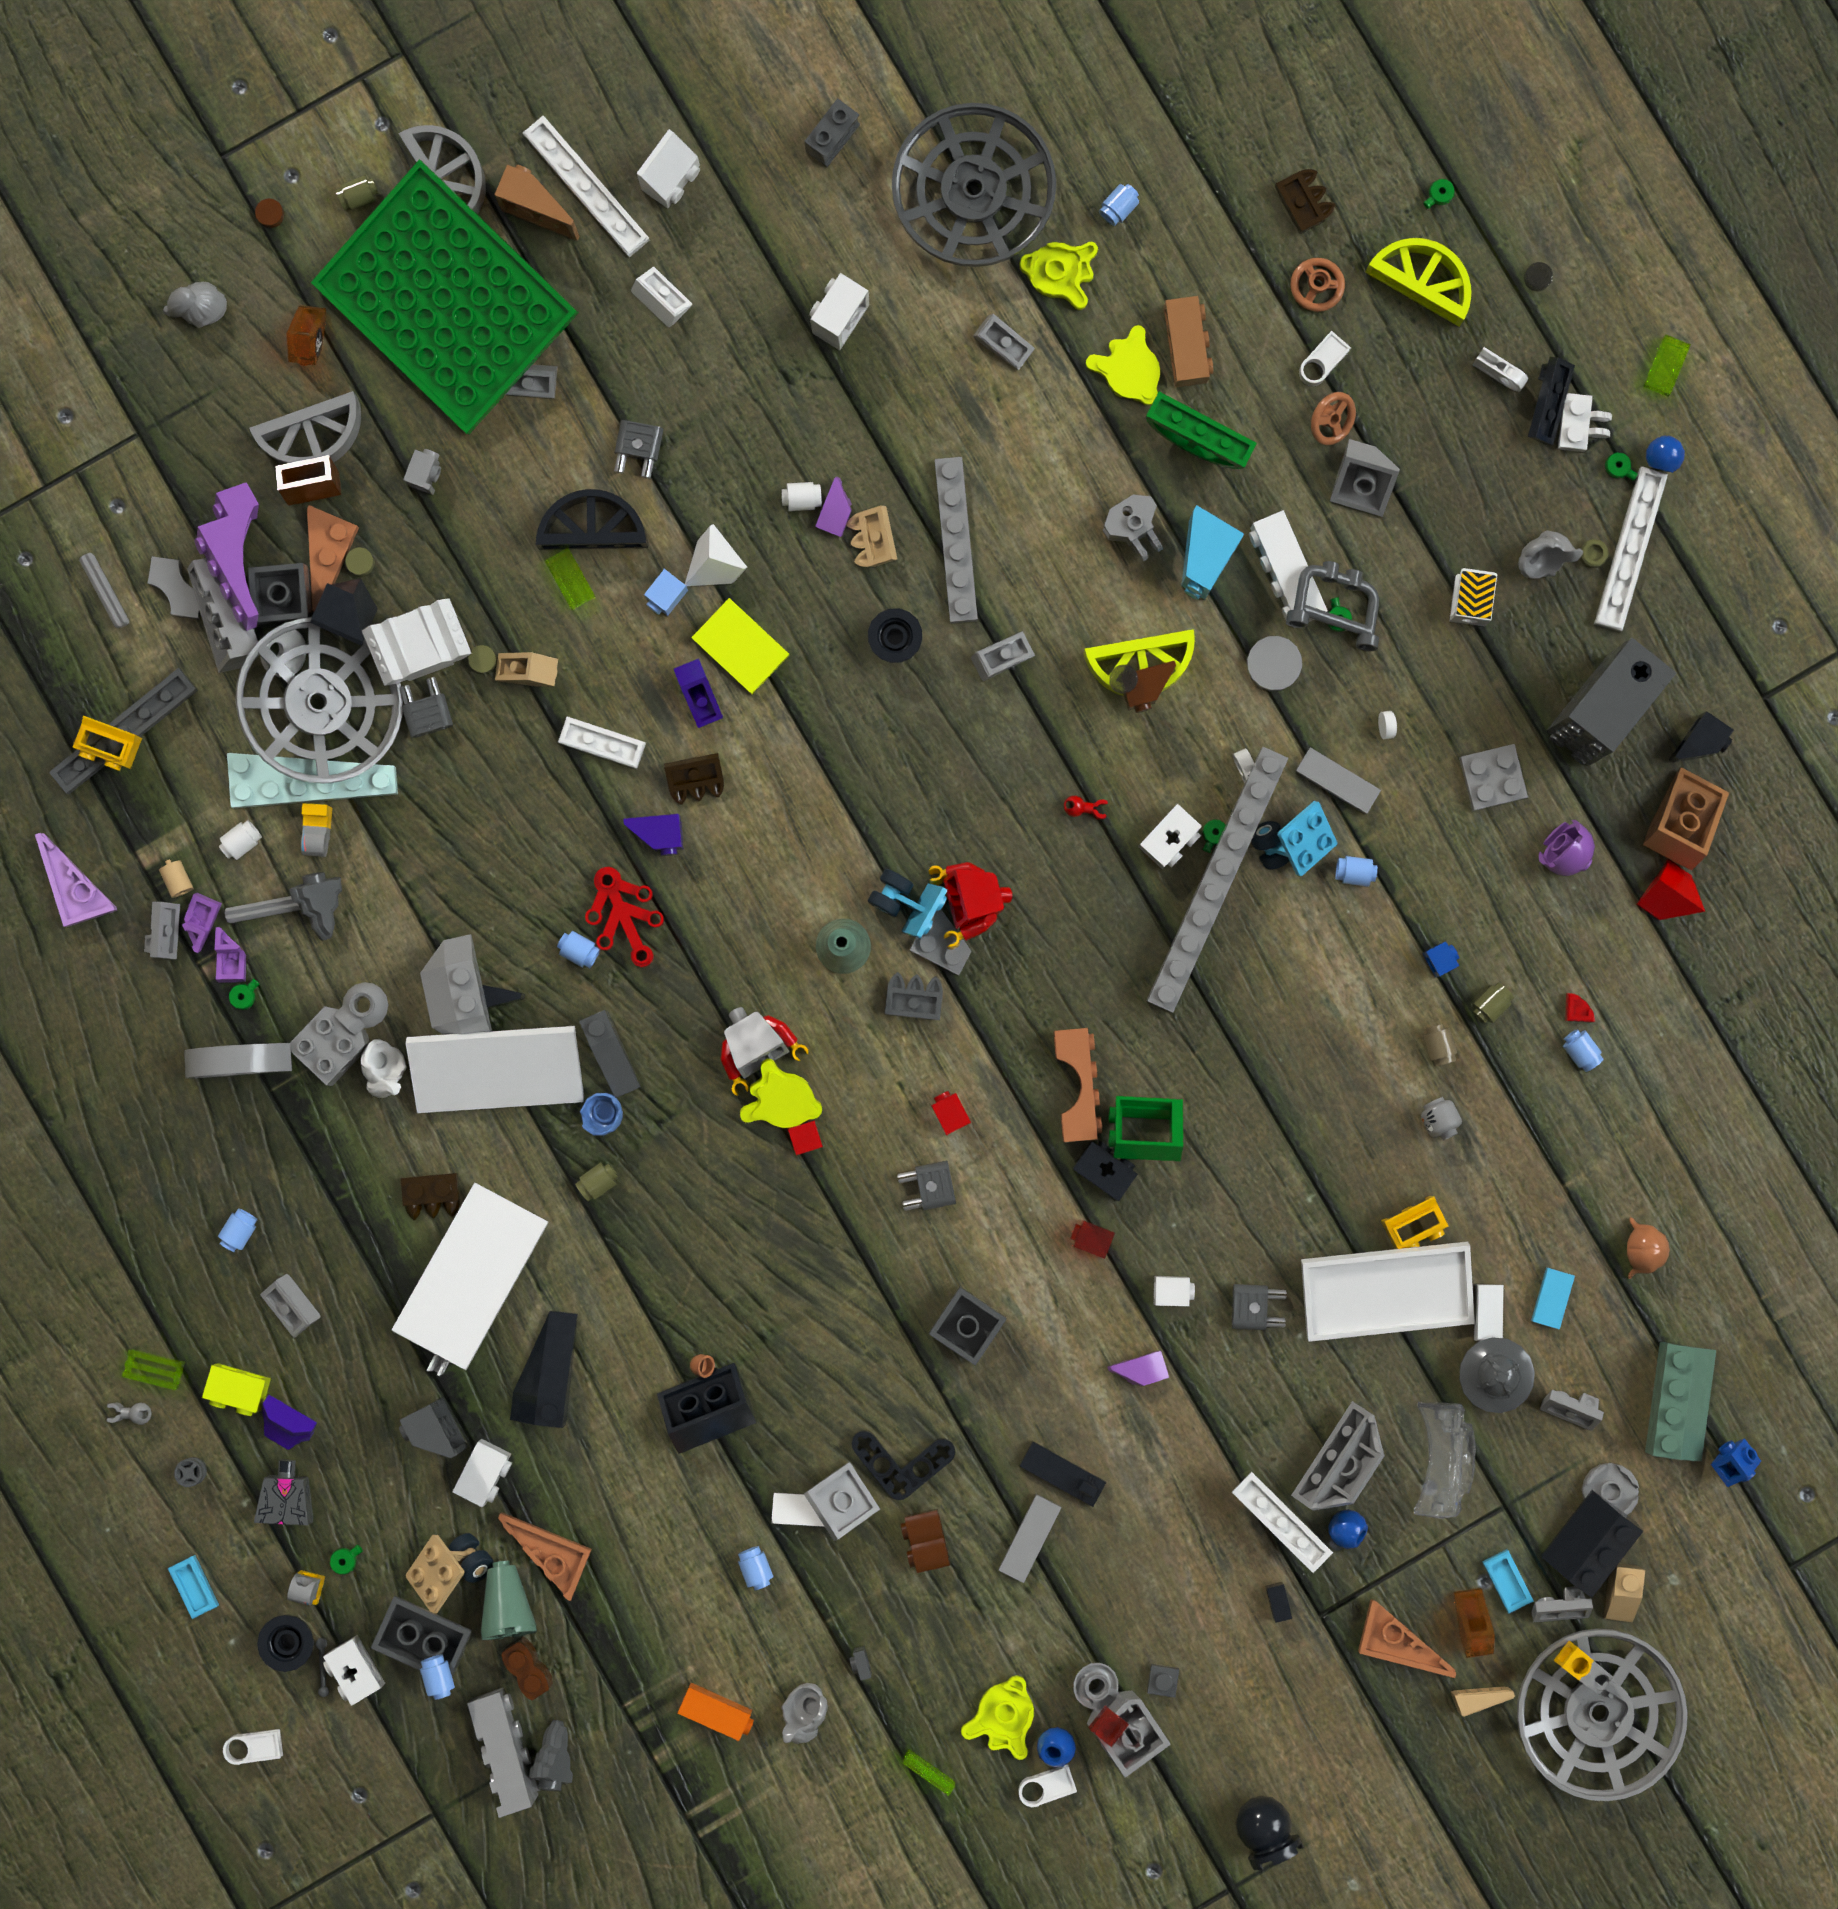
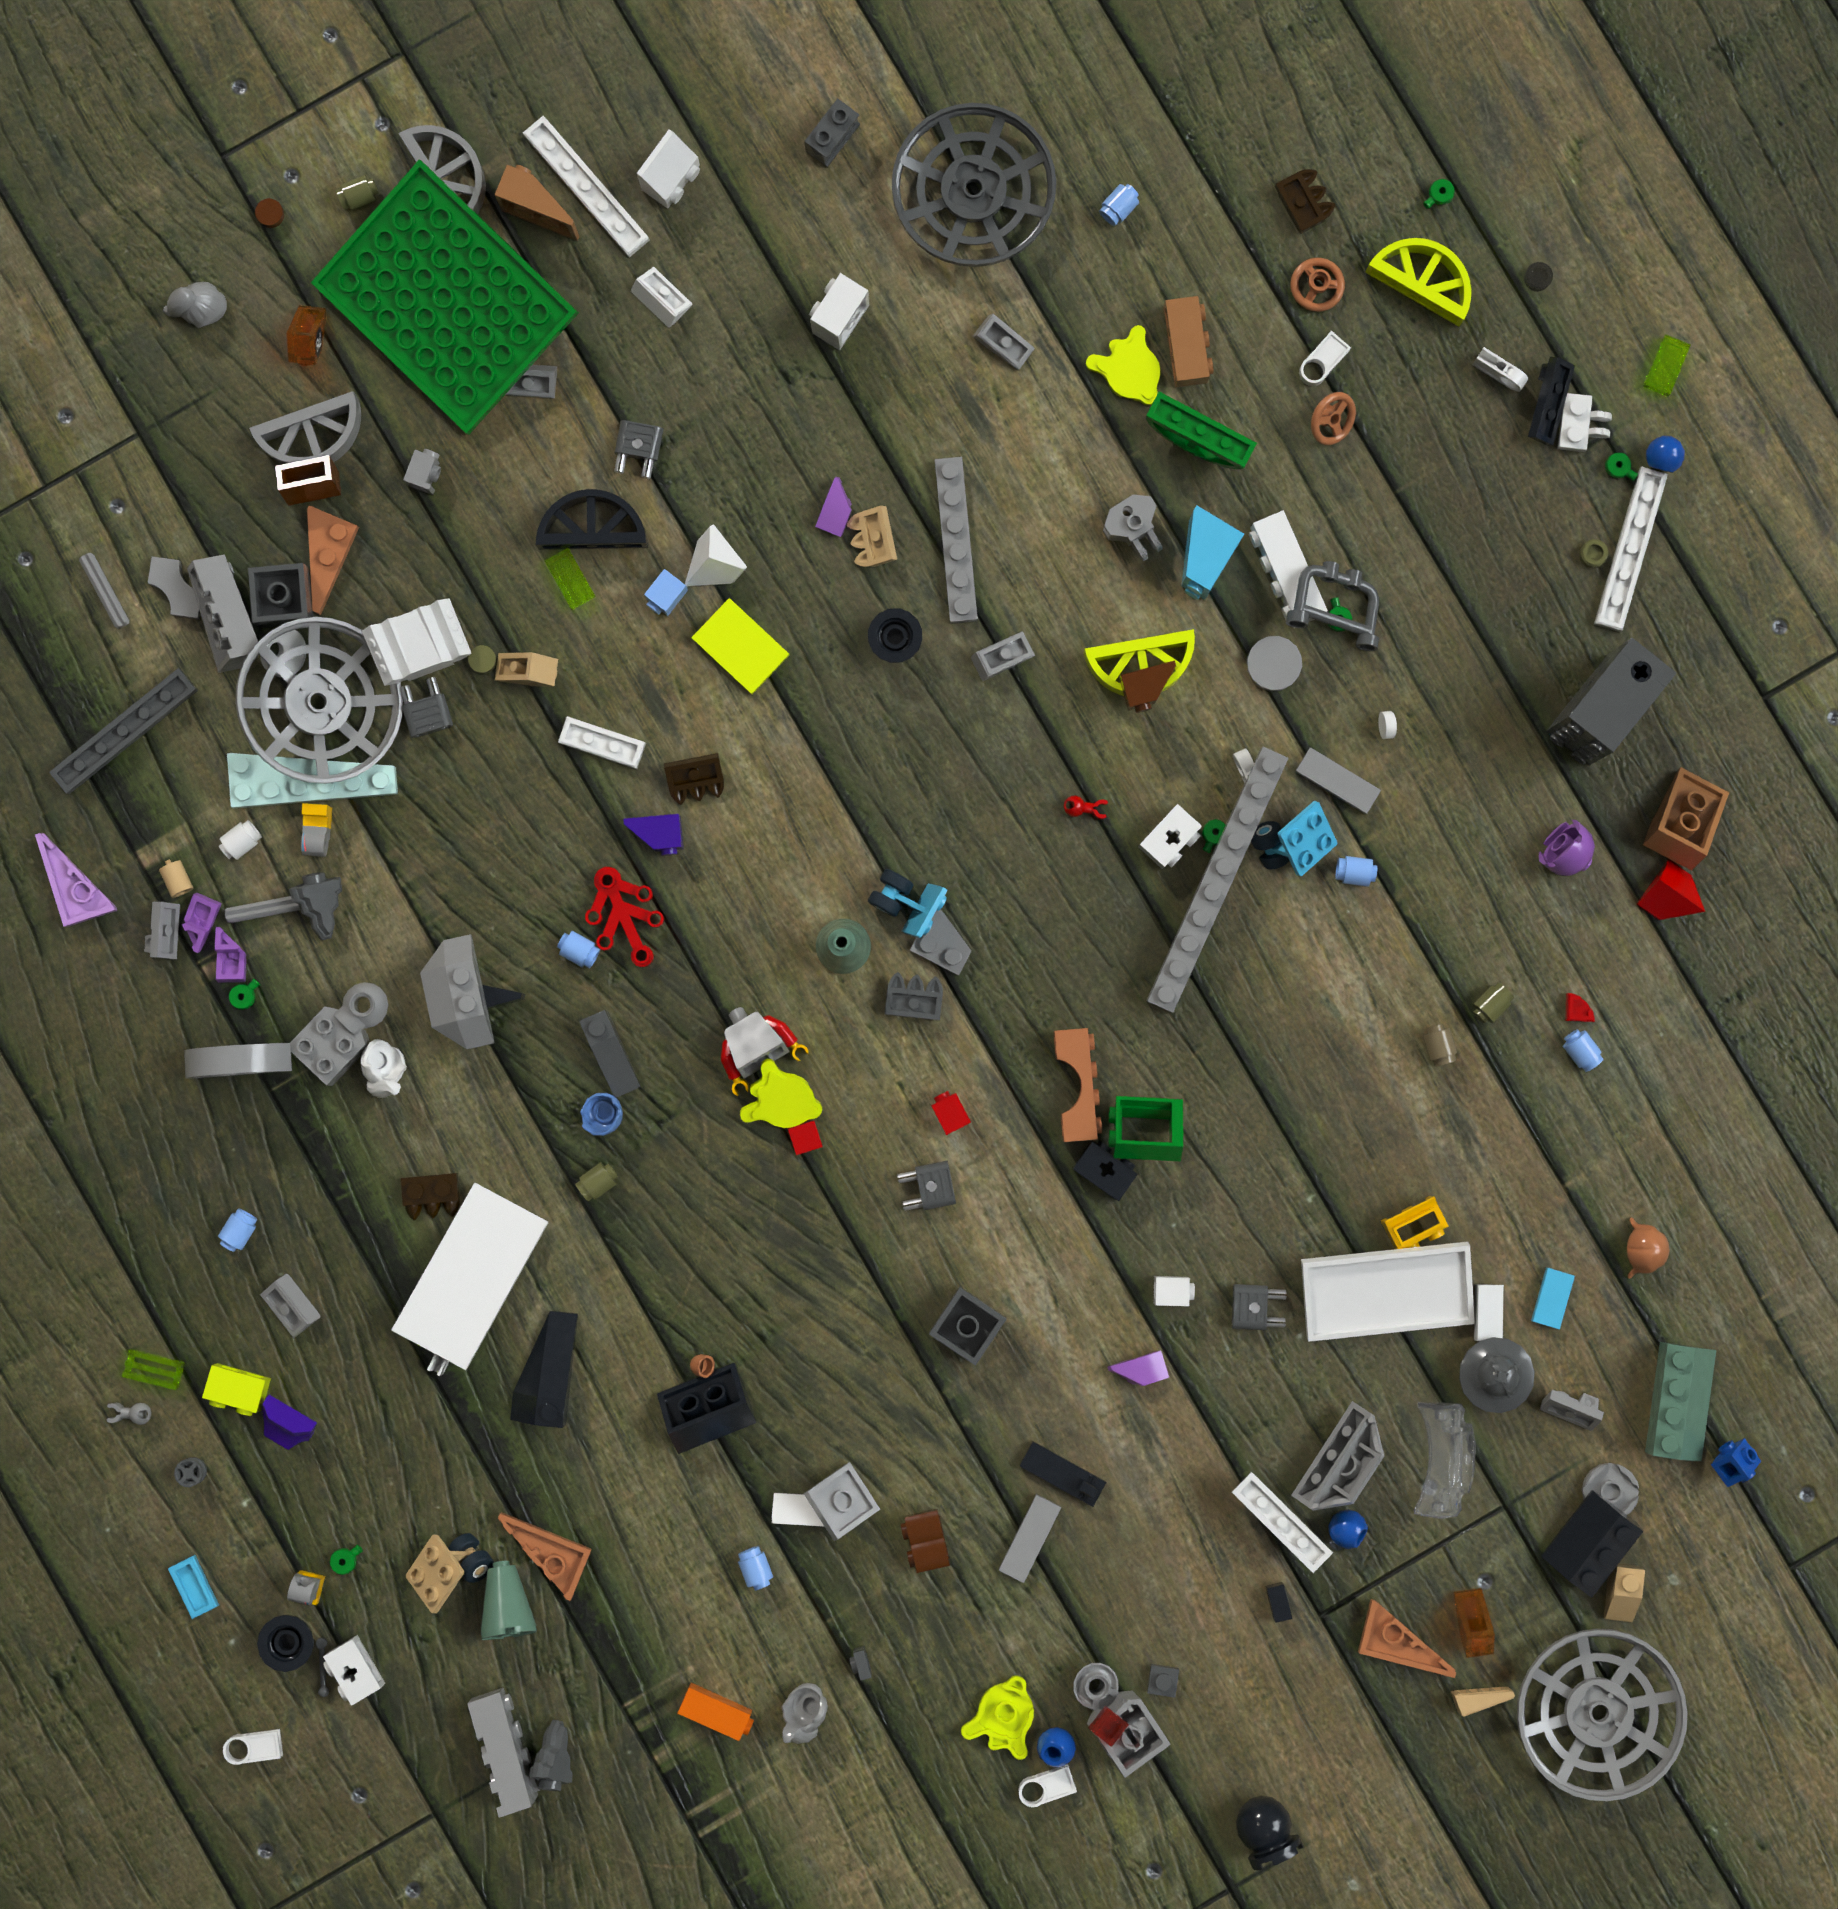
(130, 741): yellow window -> none
(223, 548): medium lavender arch -> none
(285, 1497): dark grey torso -> none
(345, 610): black slope -> none
(360, 561): olive tile -> none
(416, 1634): dark grey slope -> none
(433, 1430): dark grey slope -> none
(437, 1677): light blue brick -> none
(482, 1473): white brick -> none
(495, 1069): white tile -> none
(523, 1663): reddish brown brick -> none
(698, 693): dark purple slope -> none
(801, 496): white brick -> none
(906, 1472): black beam -> none
(928, 1772): clear neon green tile -> none
(972, 897): red torso -> none
(1060, 270): neon yellow tile -> none
(1092, 1238): clear red brick -> none
(1123, 679): clear smoke tile -> none
(1364, 479): light grey slope -> none
(1441, 958): blue plate -> none
(1441, 1118): light grey head -> none
(1473, 597): piece -> none
(1493, 777): light grey plate -> none
(1507, 1581): medium azure tile -> none
(1547, 555): light grey hair -> none
(1573, 1607): light grey hinge -> none
(1583, 1667): yellow leg -> none
(1703, 739): black slope -> none

